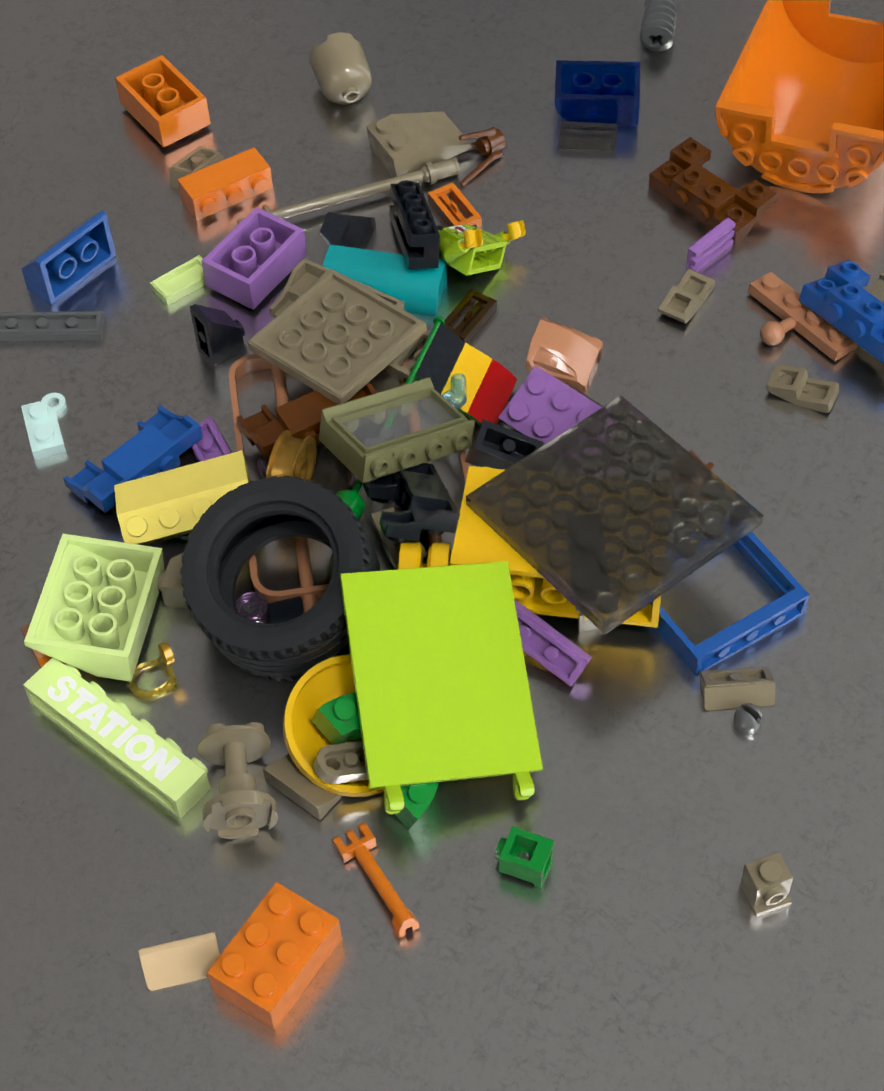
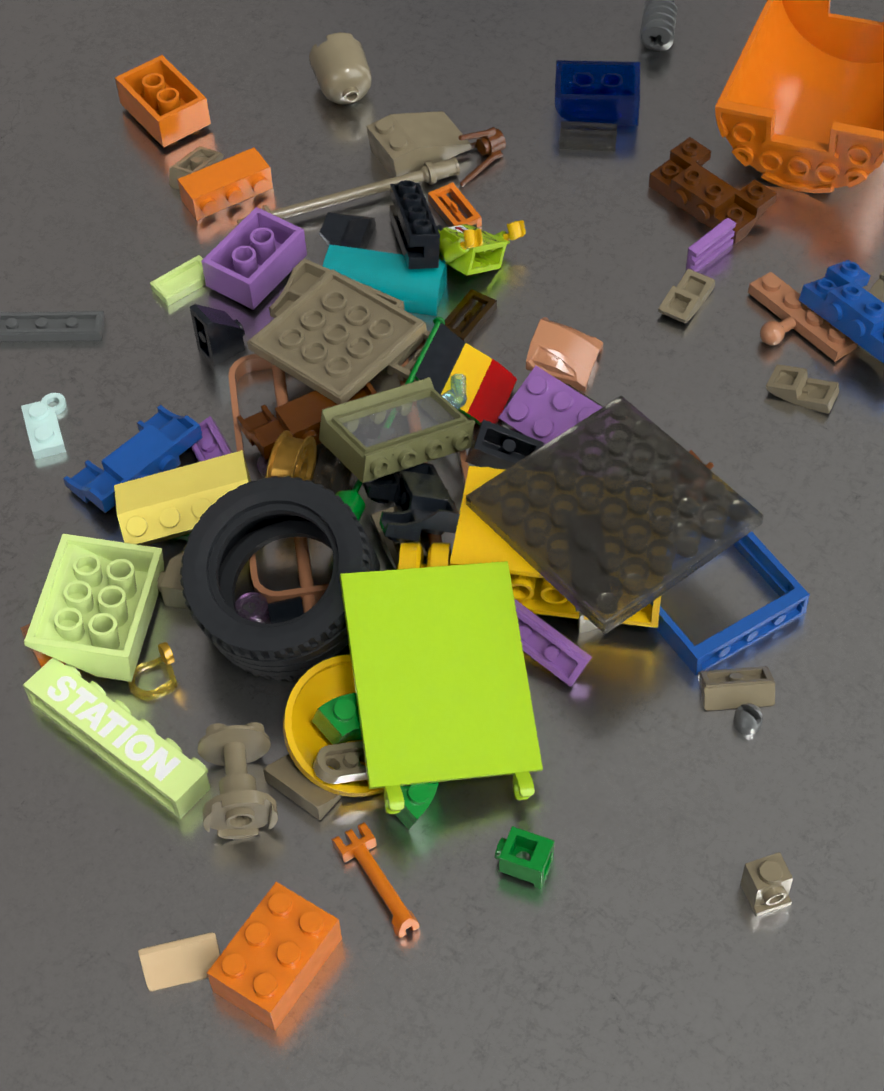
(70, 259): blue slope -> none

